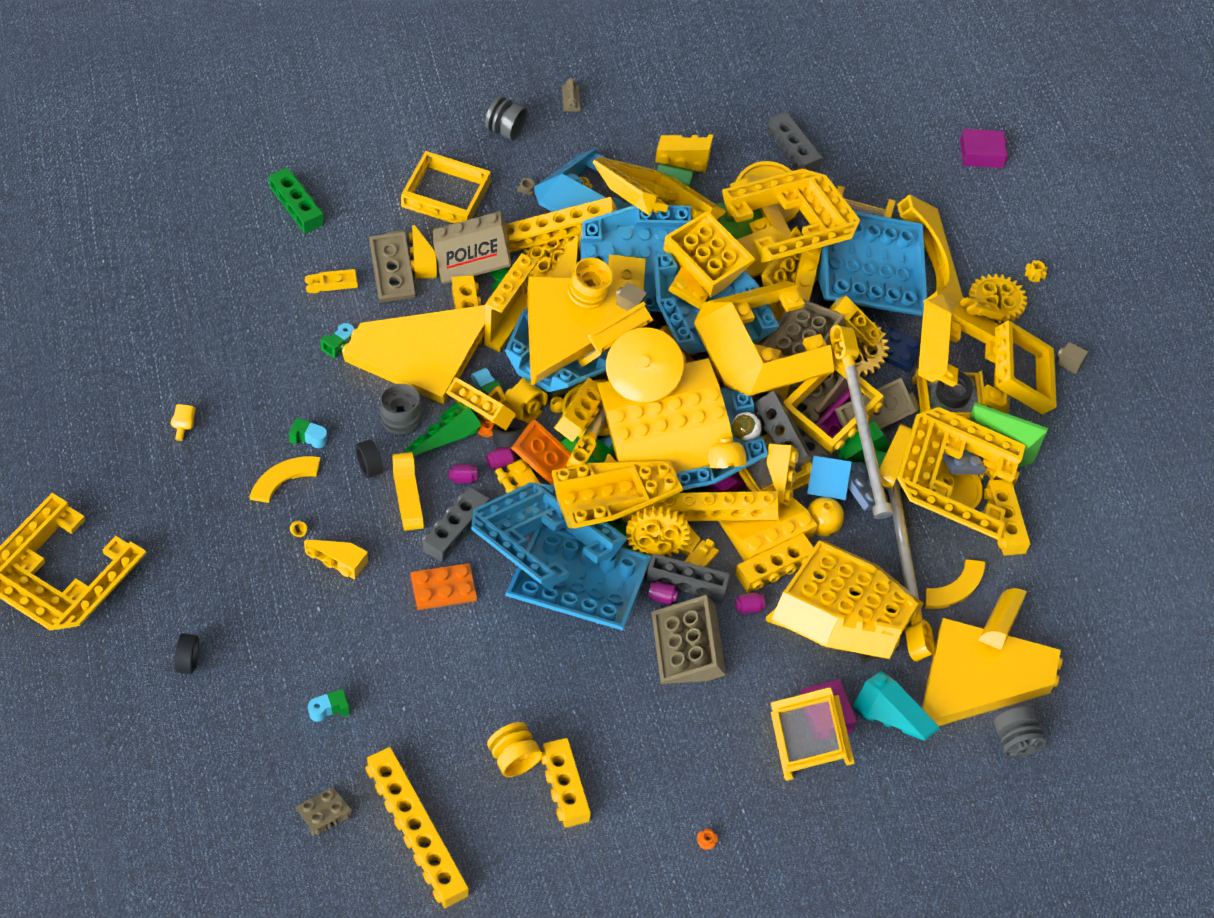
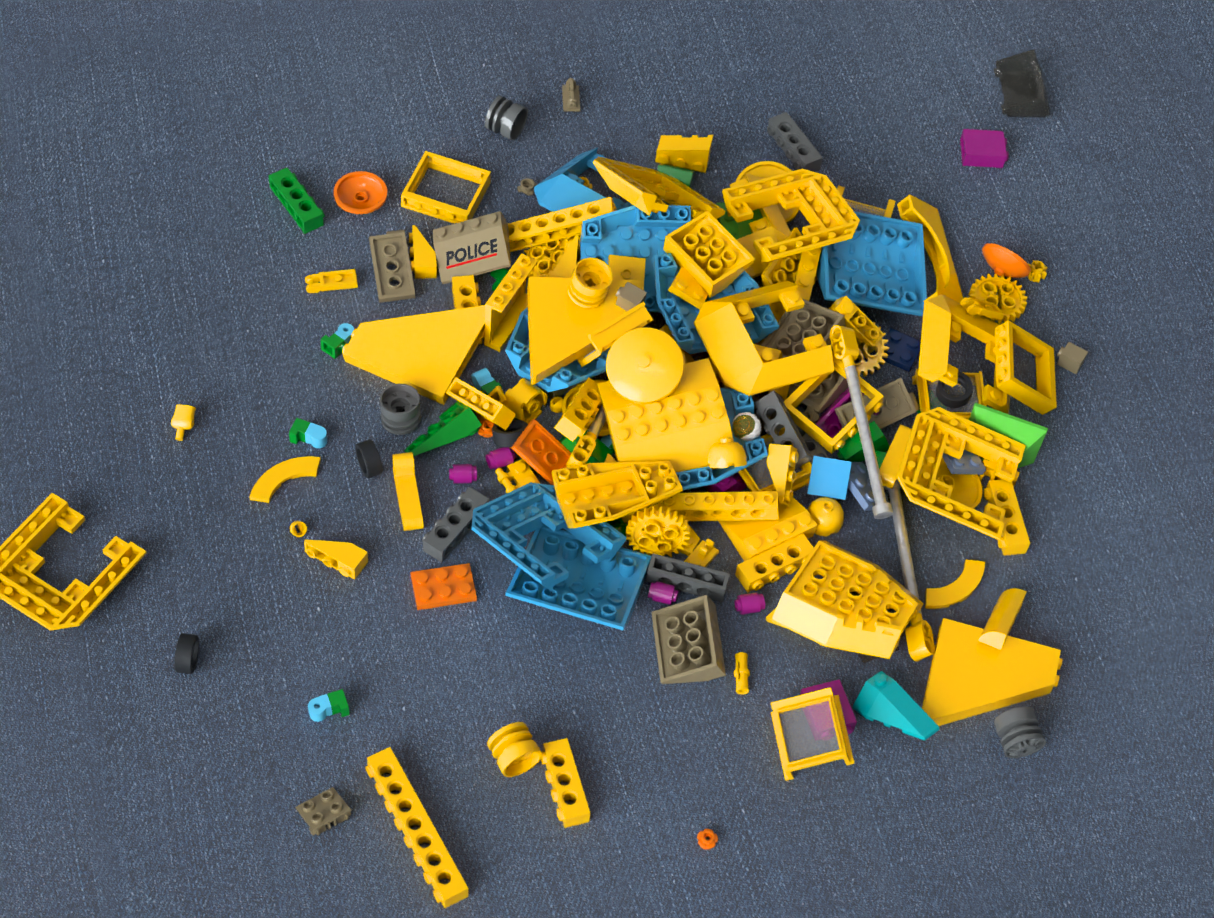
(360, 192): none -> orange dish
(741, 673): none -> yellow pin
(1005, 261): none -> orange dish
(1022, 86): none -> clear smoke windscreen

